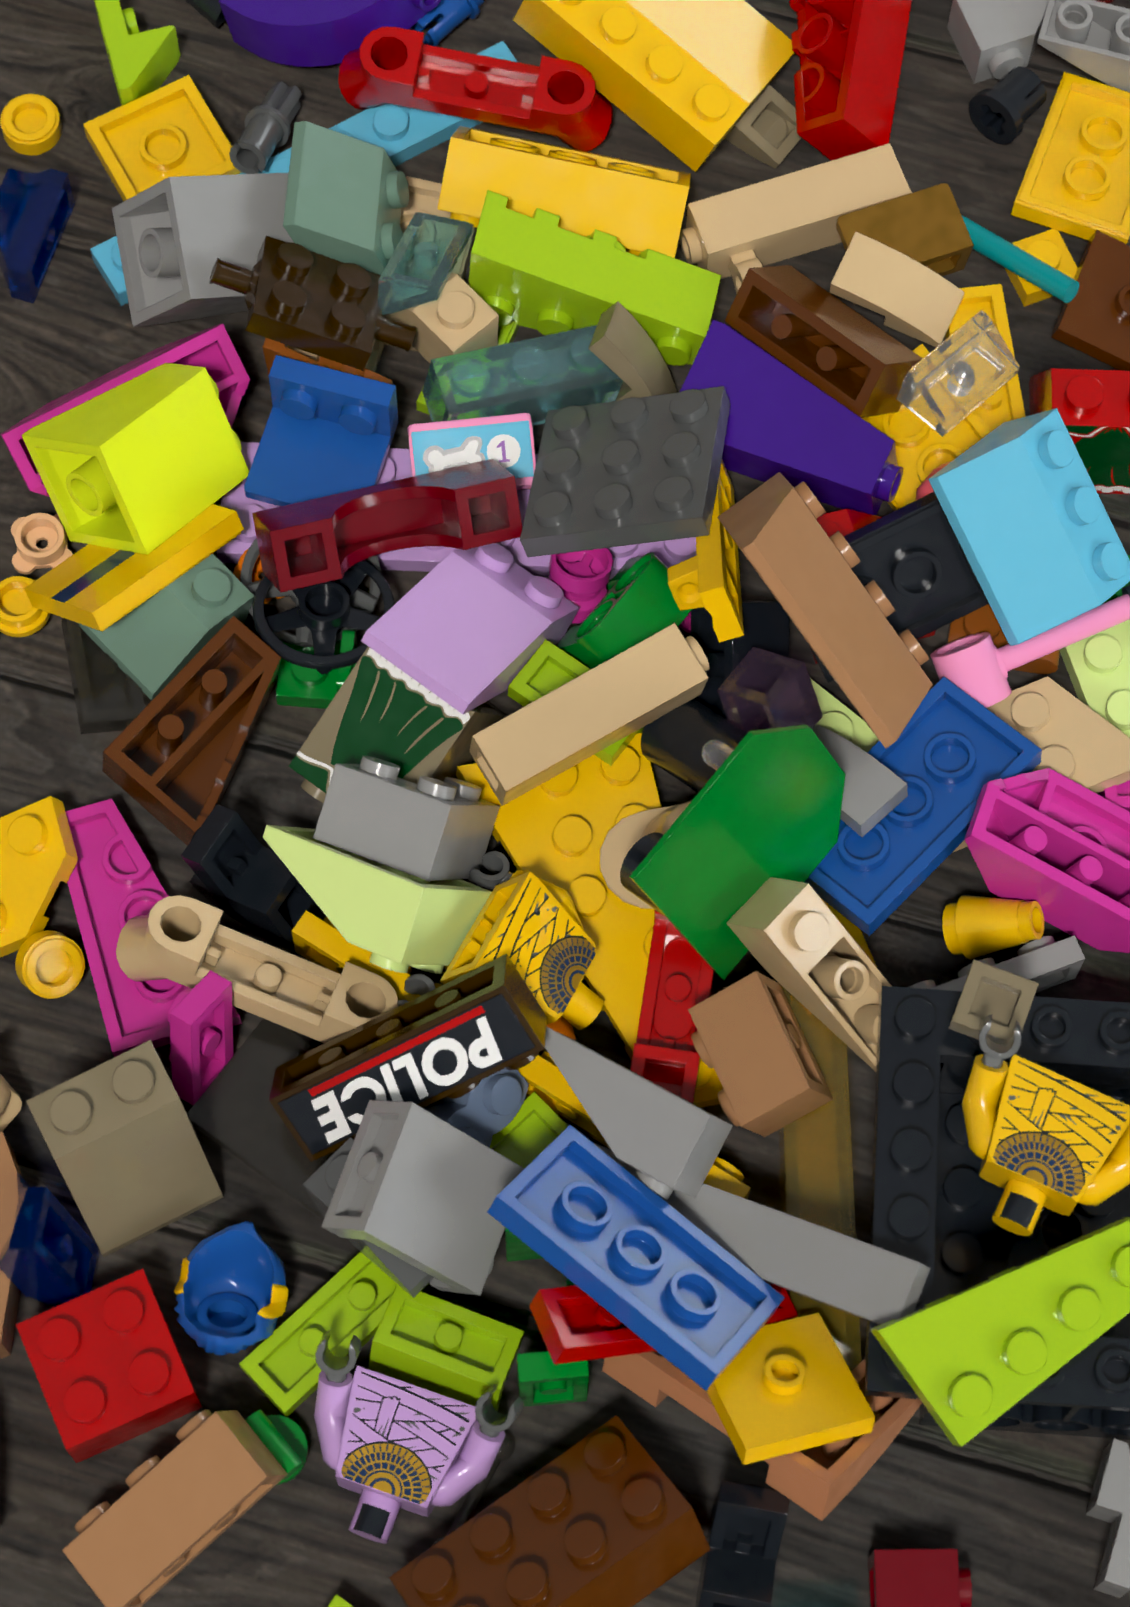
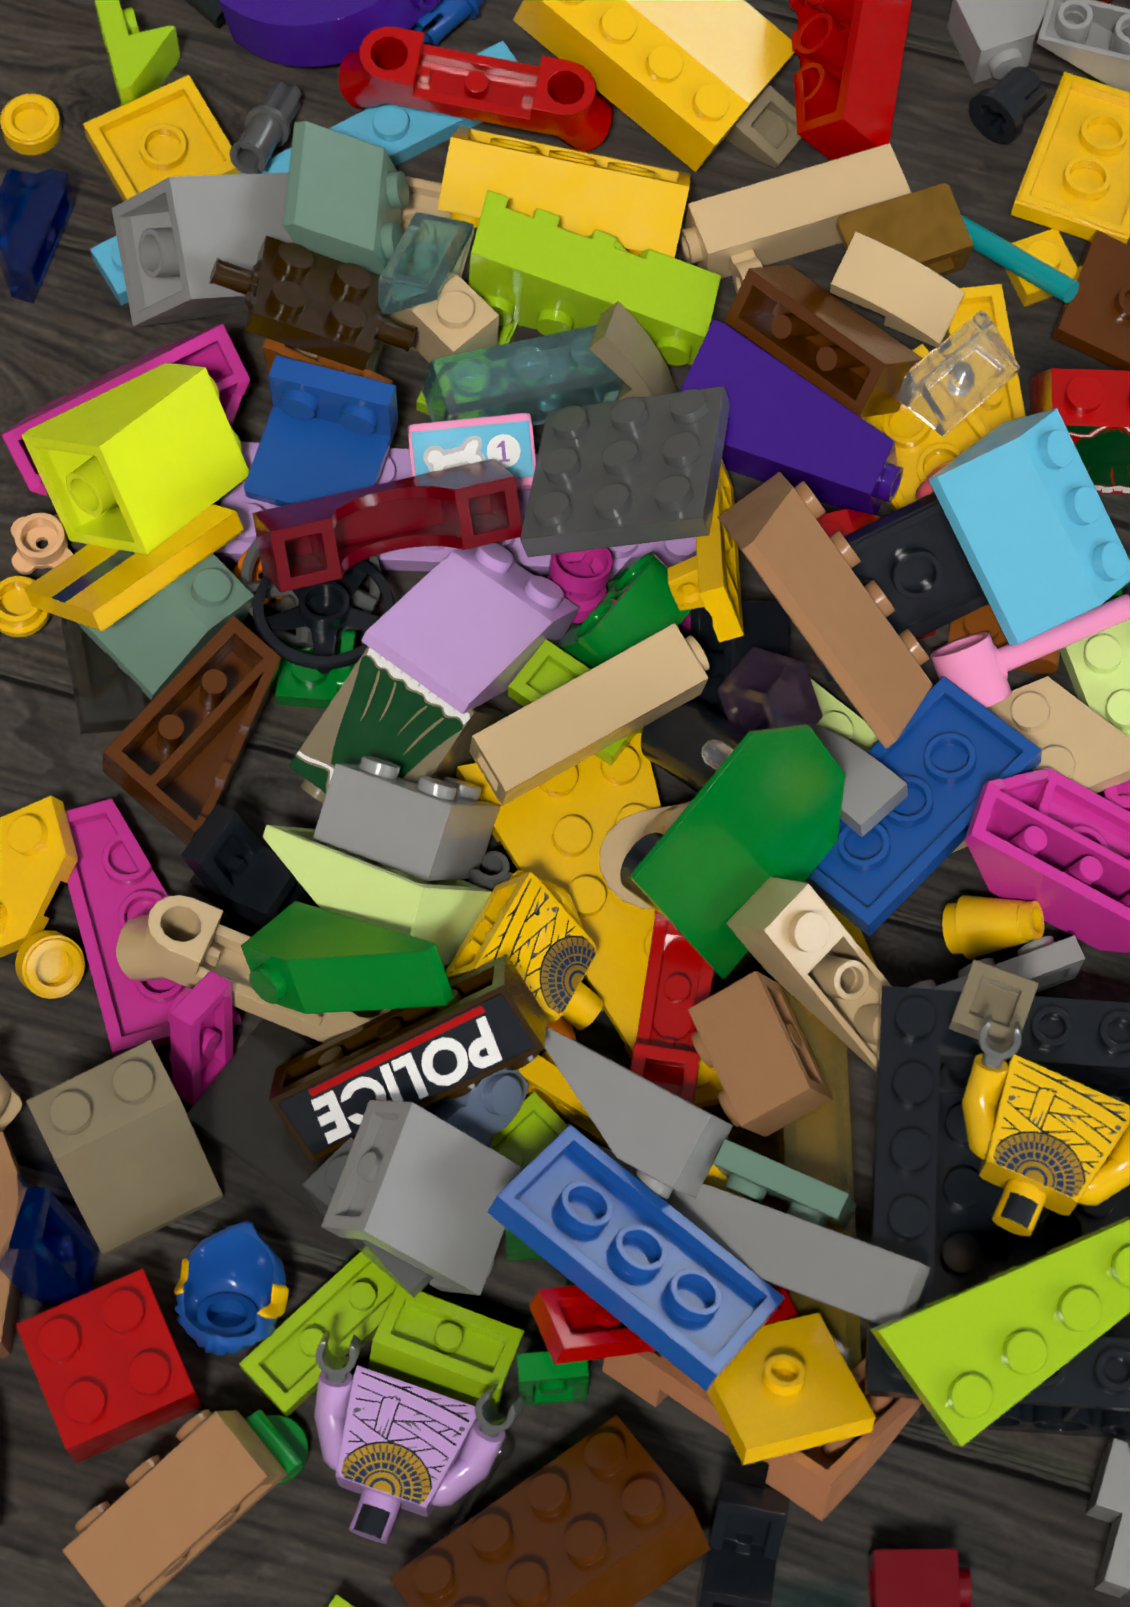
(342, 964): none -> green slope
(757, 1176): none -> sand green plate

